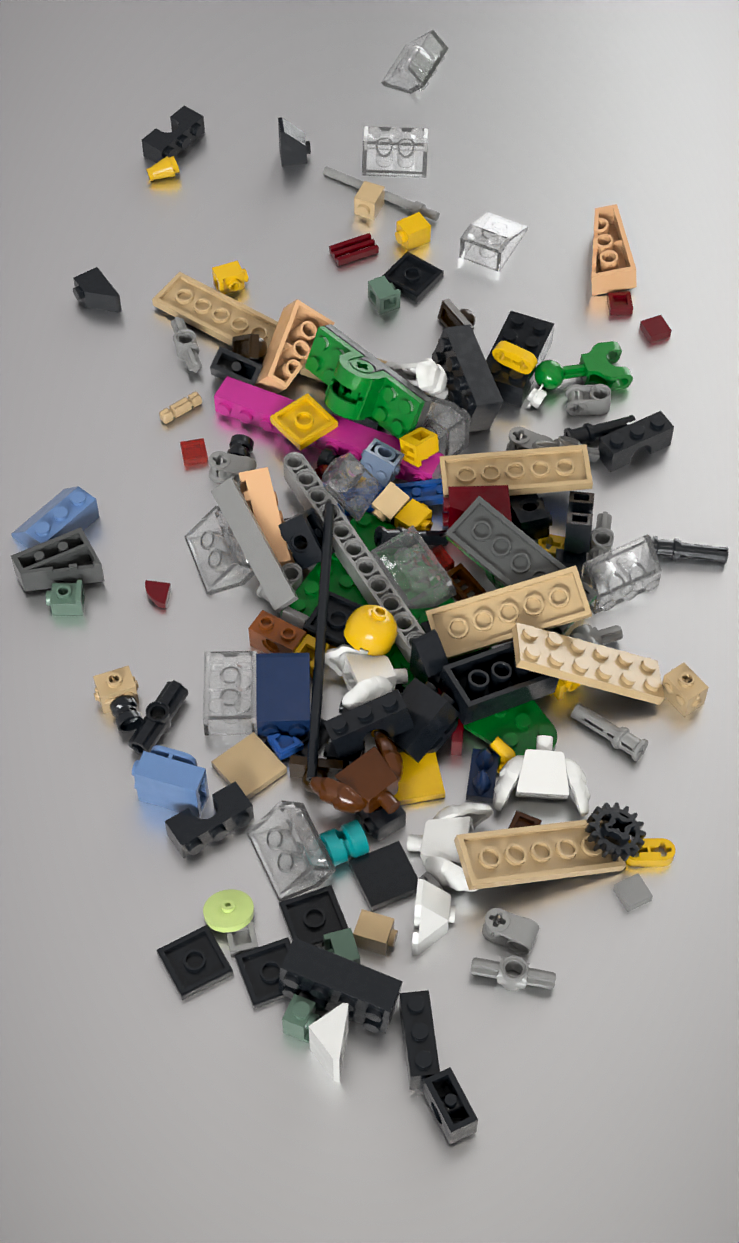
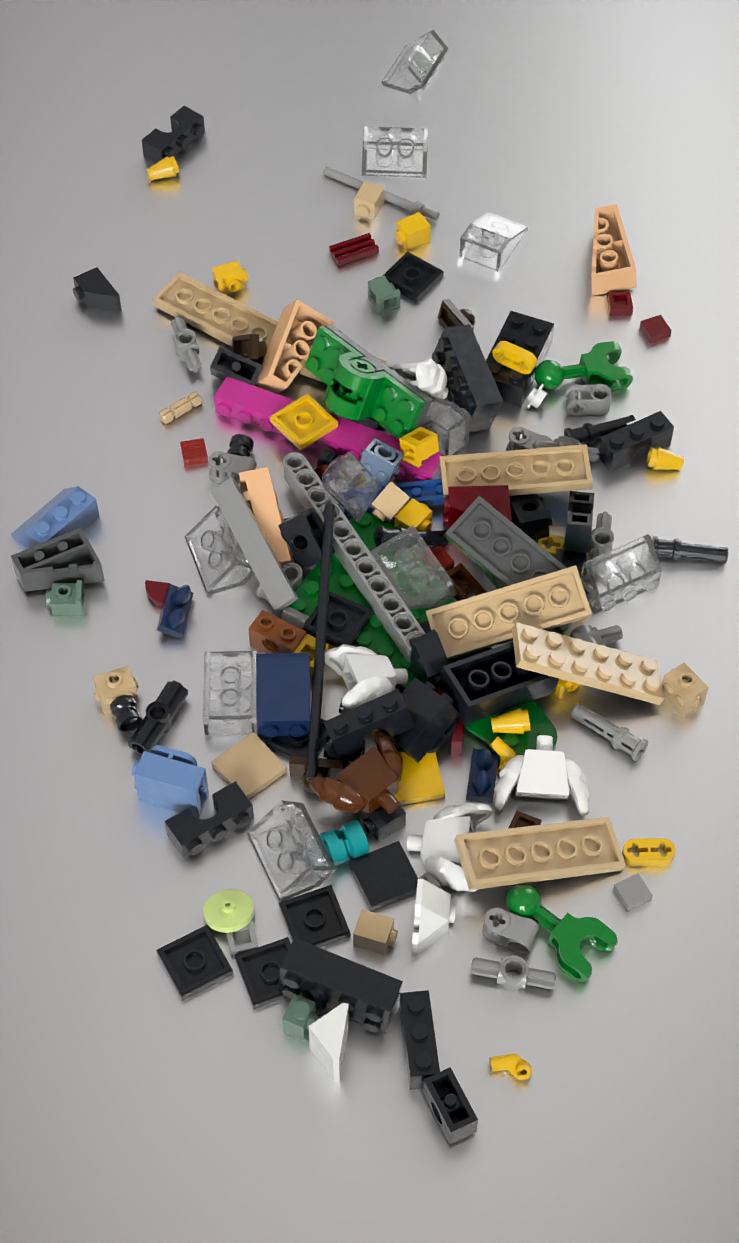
(175, 610): none -> dark blue tile
(284, 745): blue tile -> none
(292, 143): black slope -> none
(342, 944): sand green brick -> none
(371, 629): yellow cylinder -> none
(511, 722): none -> yellow cone
(513, 1064): none -> yellow arm
(566, 935): none -> green piece
(615, 831): black gear -> none
(664, 460): none -> yellow cone

